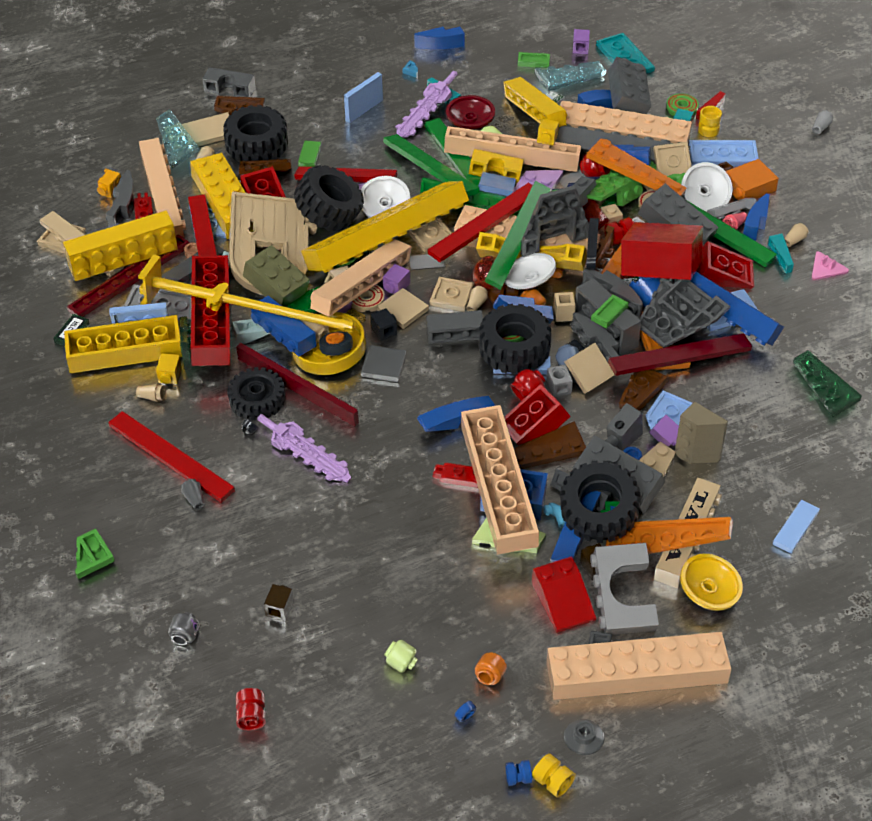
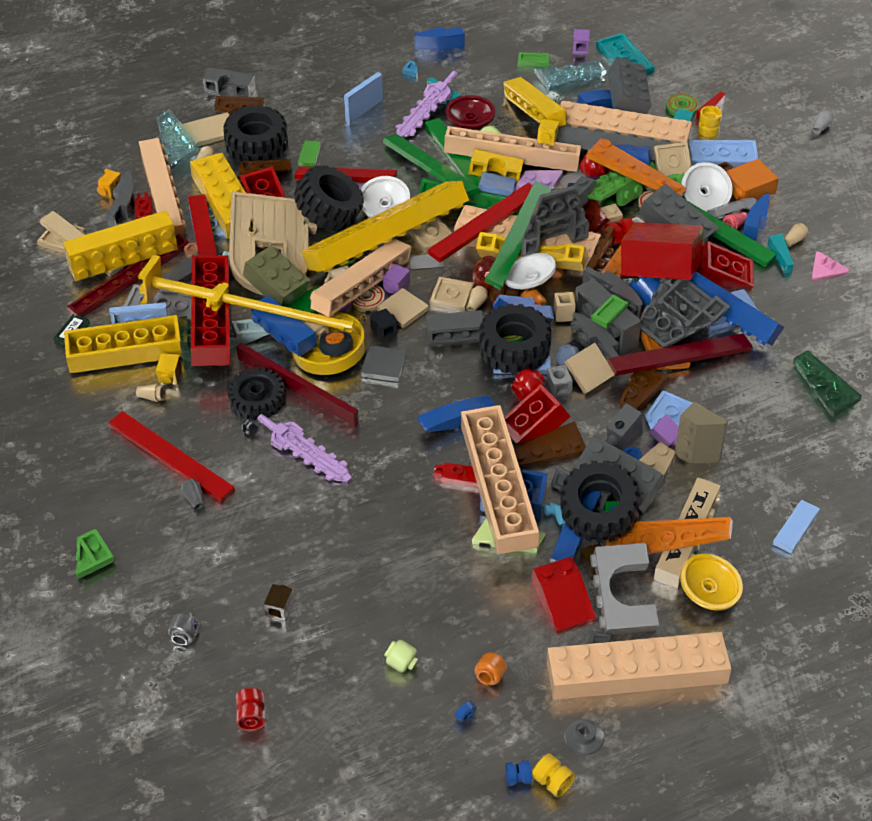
(592, 243): black beam -> none

